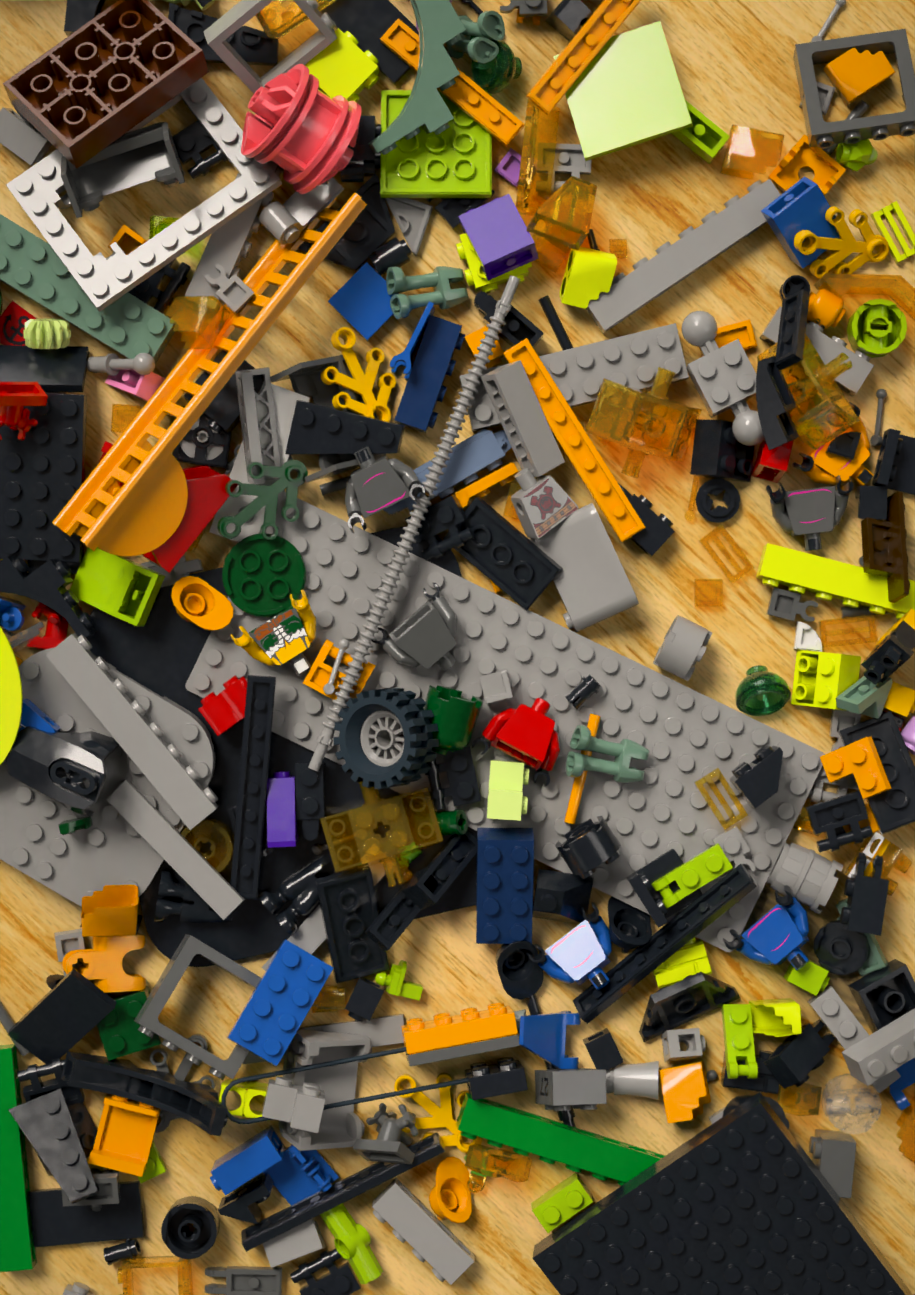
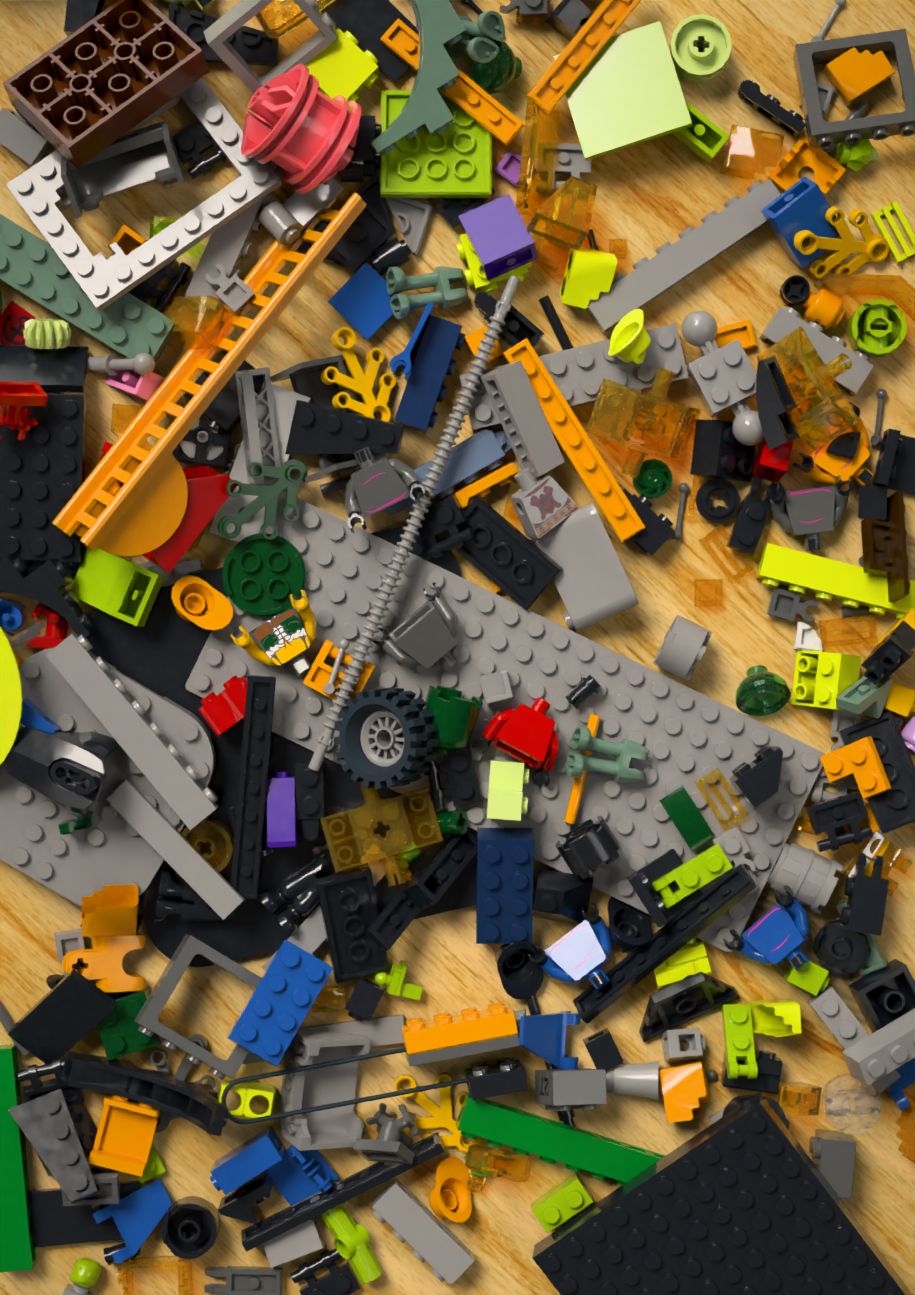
(85, 1272): none -> lime piece
(136, 1216): none -> blue flag
(294, 1104): light grey brick -> none
(630, 338): none -> neon yellow piece
(653, 479): none -> dark green wheel
(683, 488): none -> dark grey hinge
(687, 818): none -> dark green slope
(707, 34): none -> yellowish green wheel
(750, 520): none -> black hinge
(771, 109): none -> black hinge
(792, 329): black tile -> none
(799, 1055): black hinge -> none

